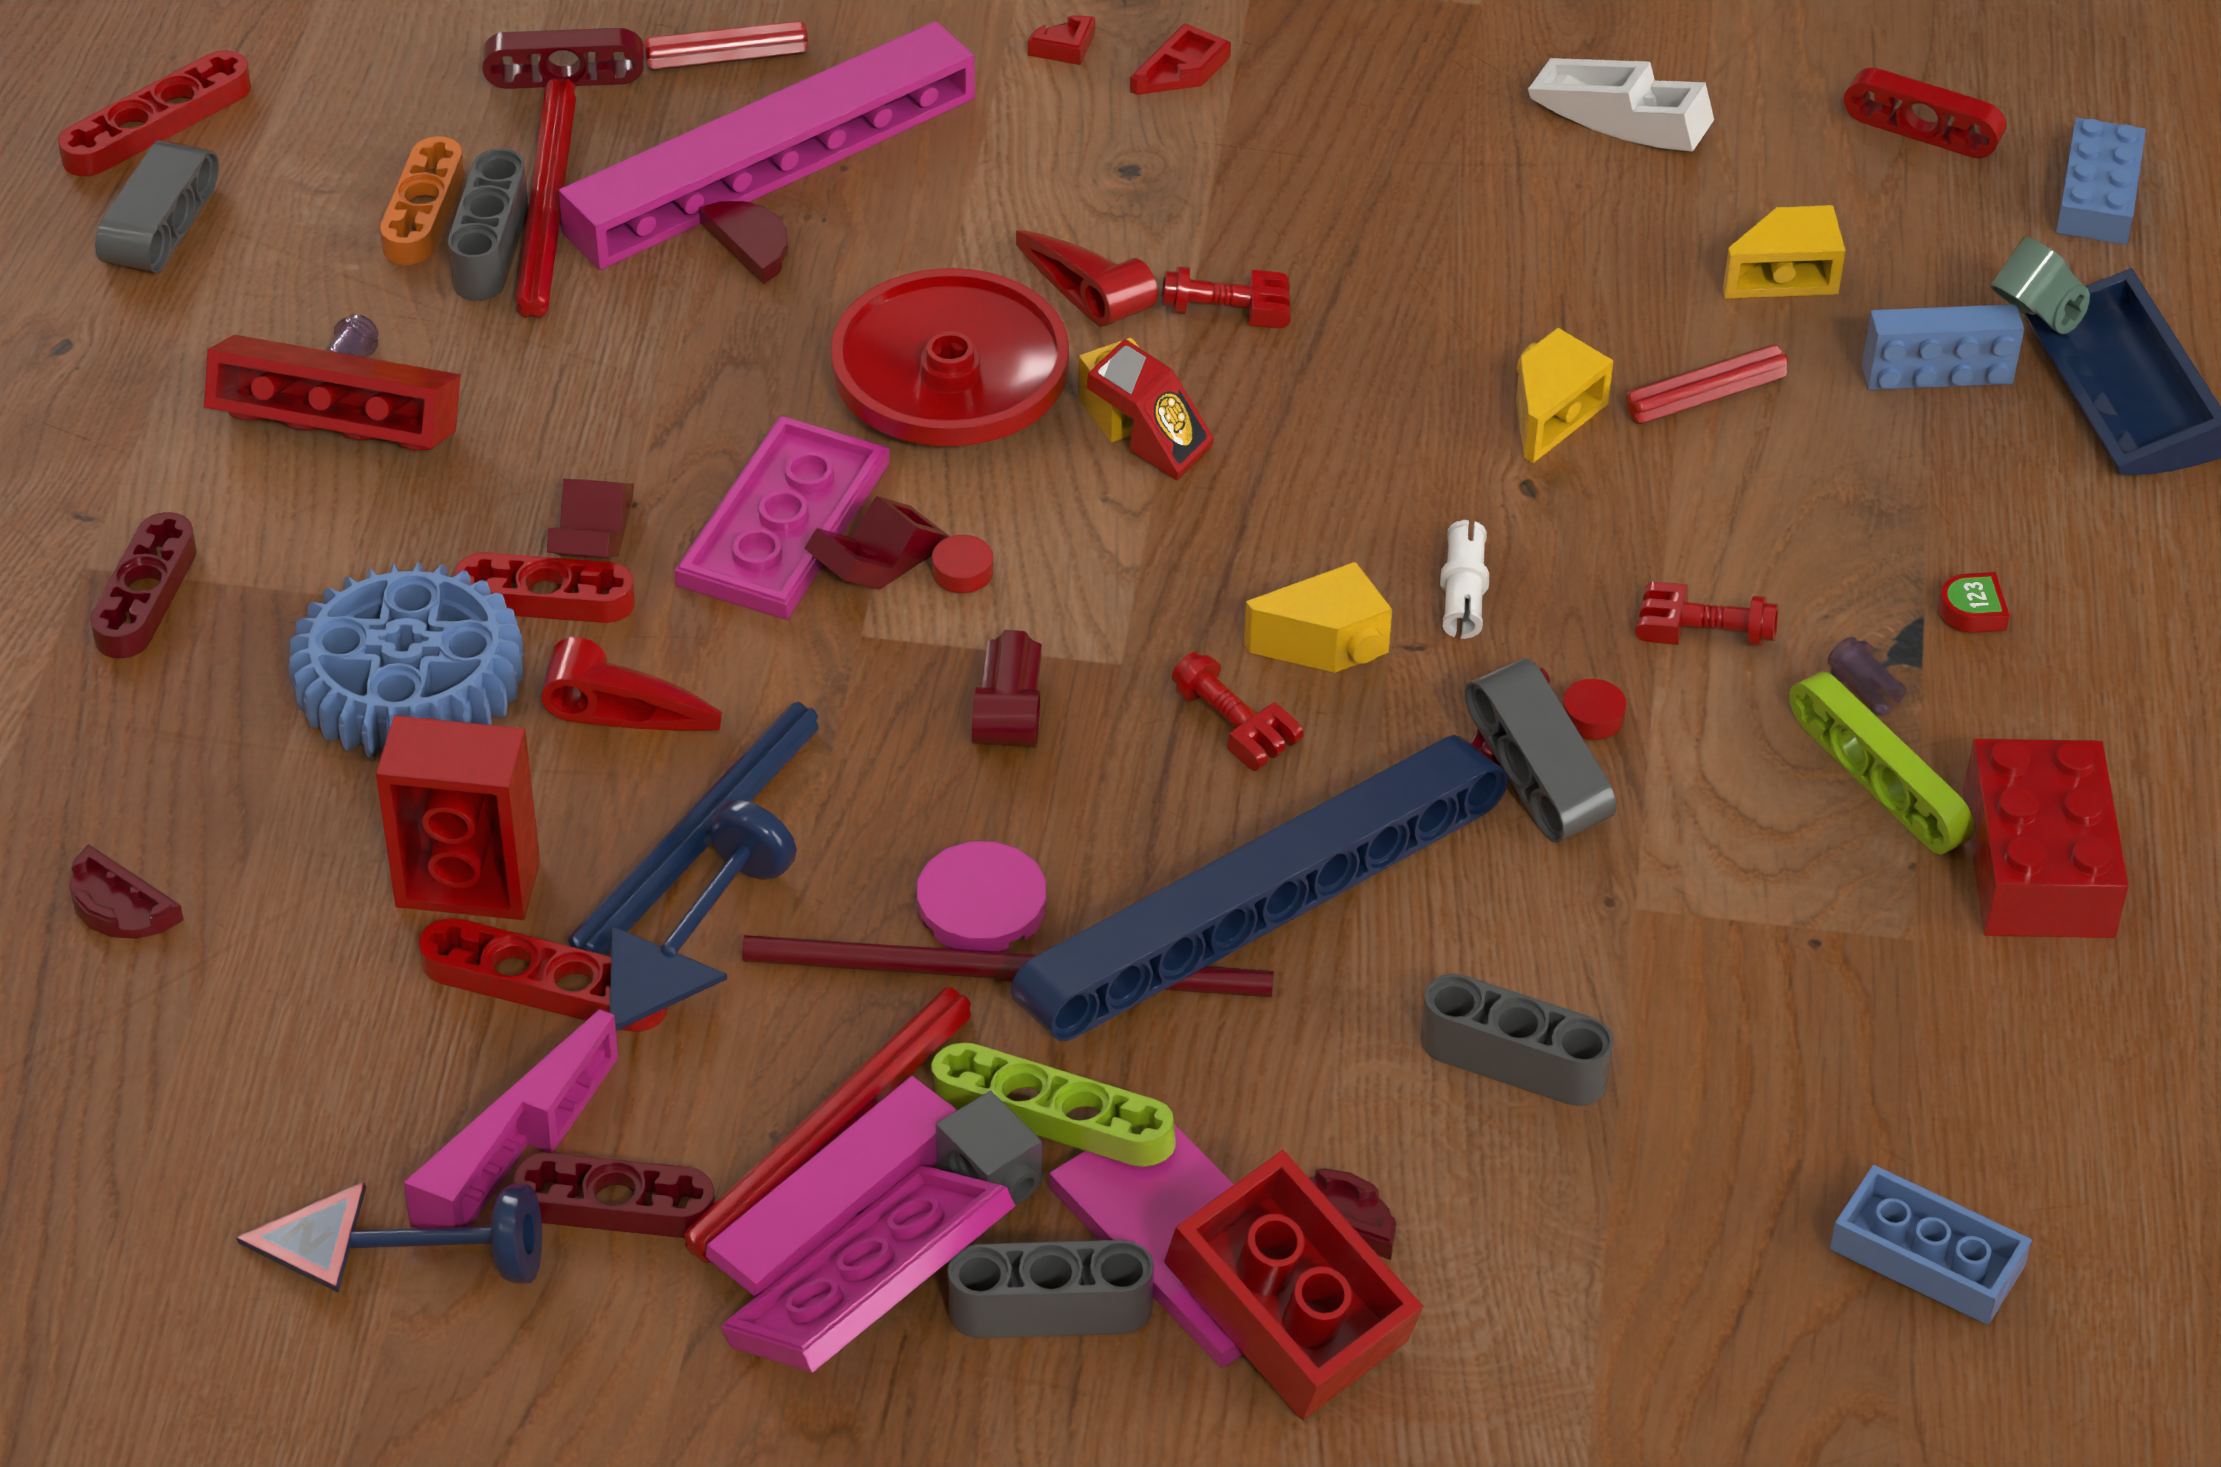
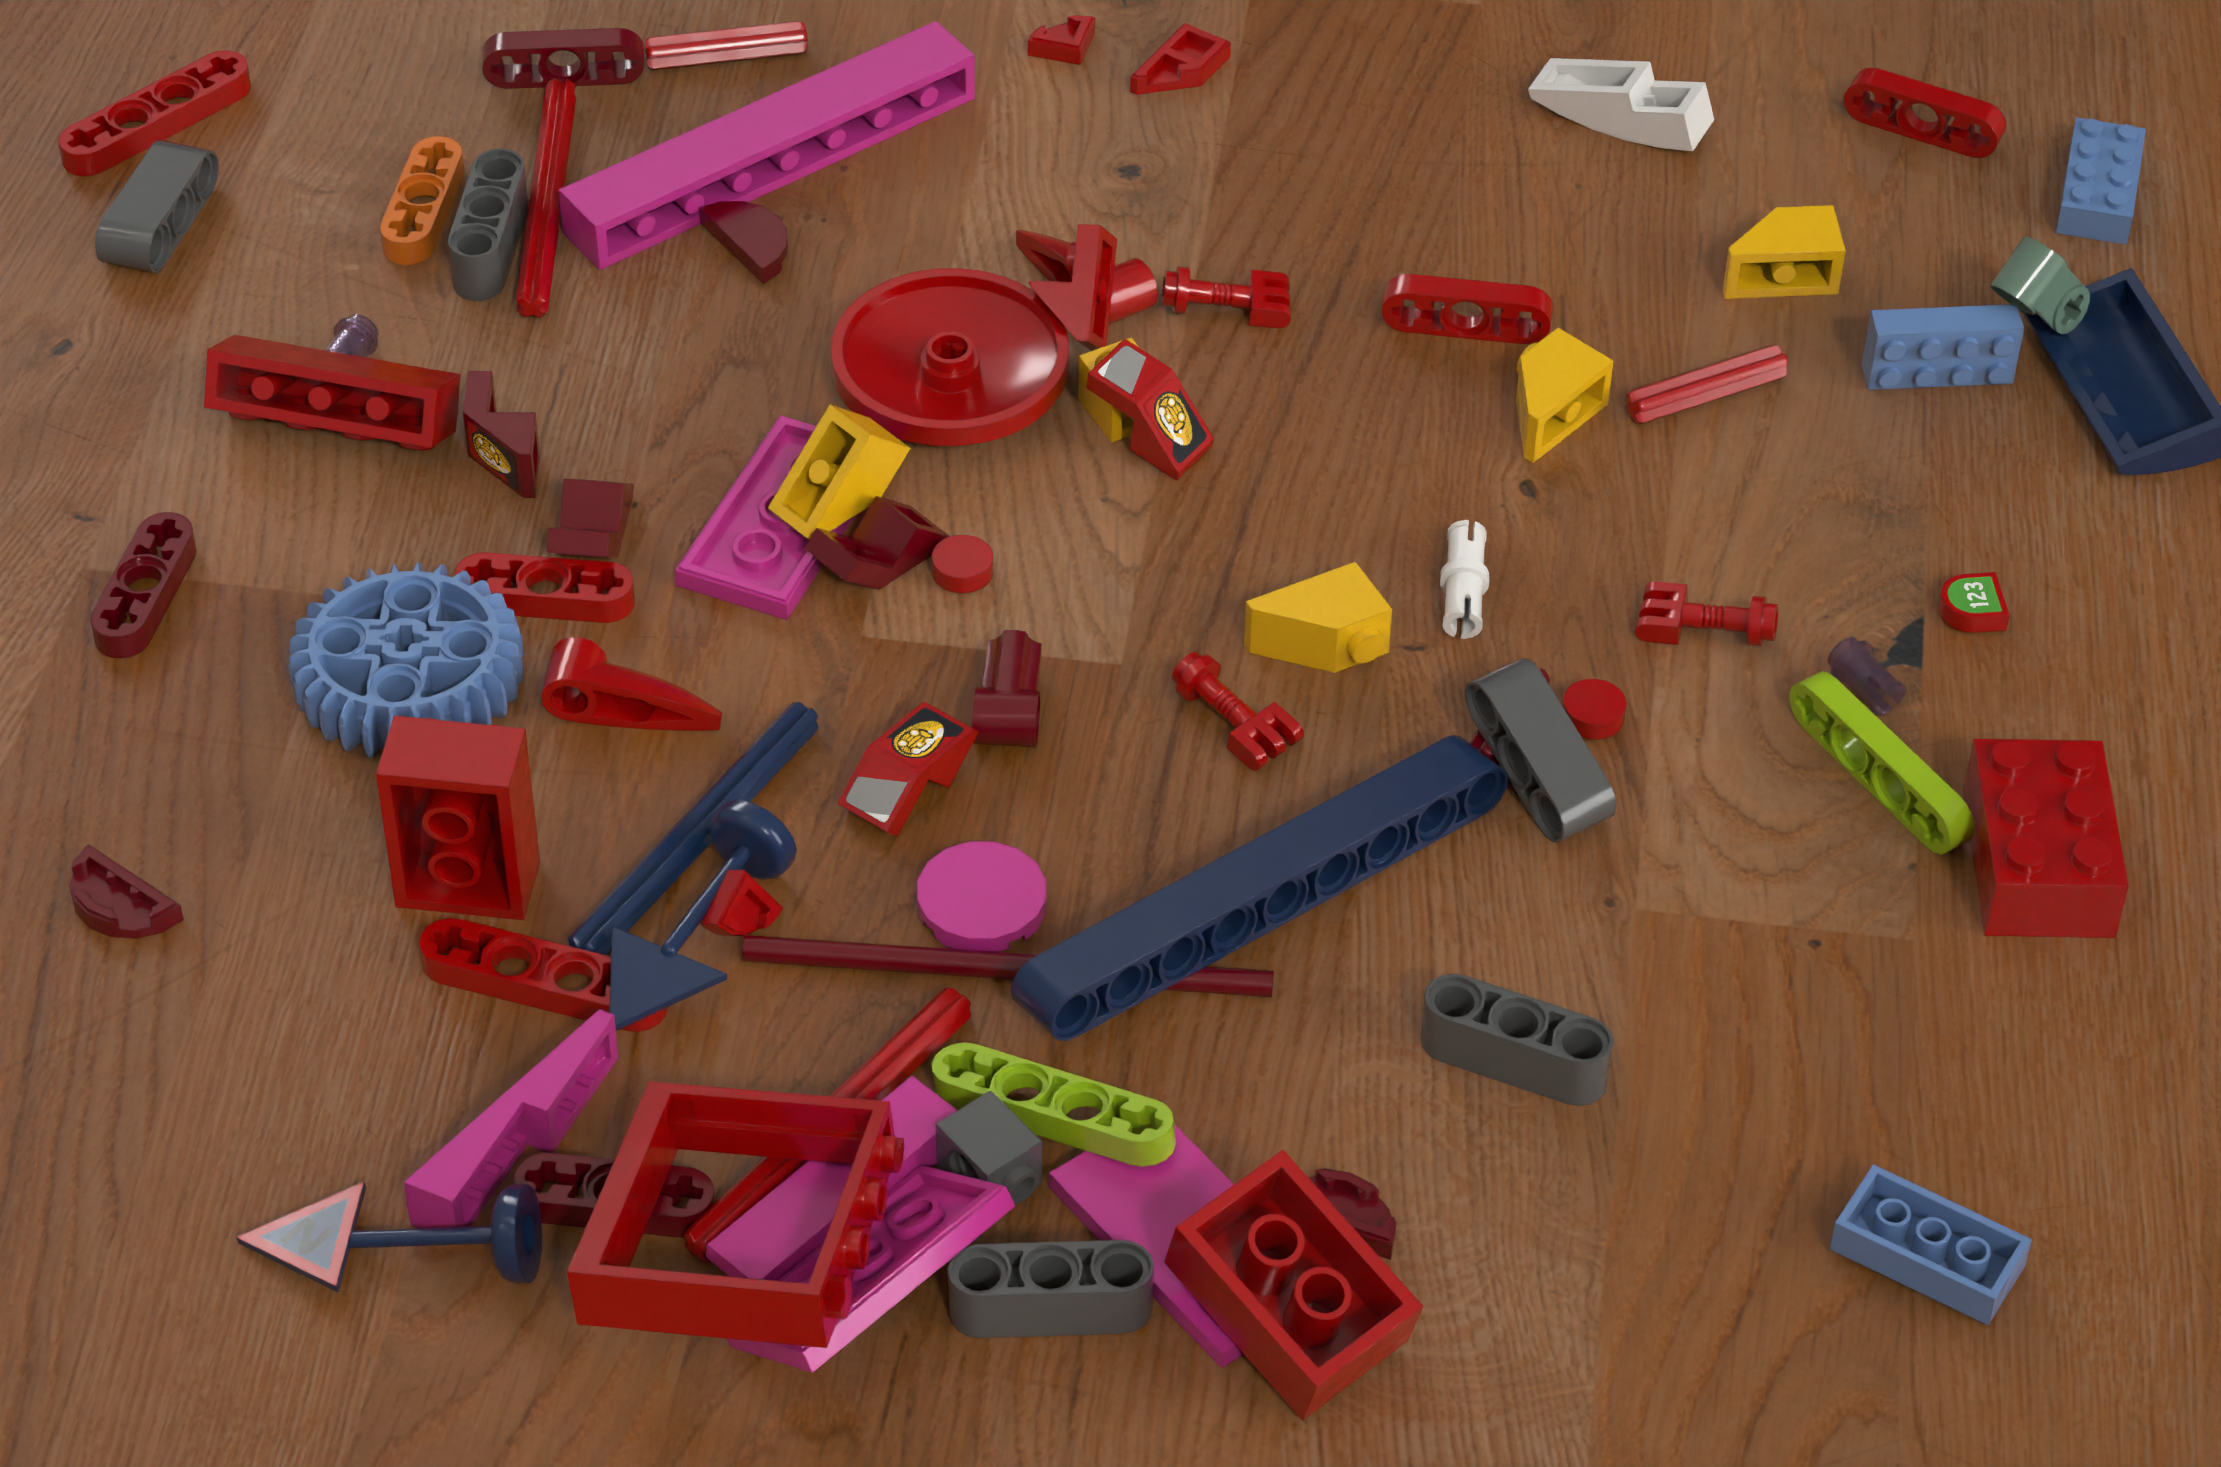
(500, 441): none -> dark red slope
(740, 906): none -> red tile
(741, 1123): none -> red window
(838, 472): none -> yellow slope
(900, 763): none -> slope
(1086, 301): none -> red slope
(1427, 290): none -> red beam

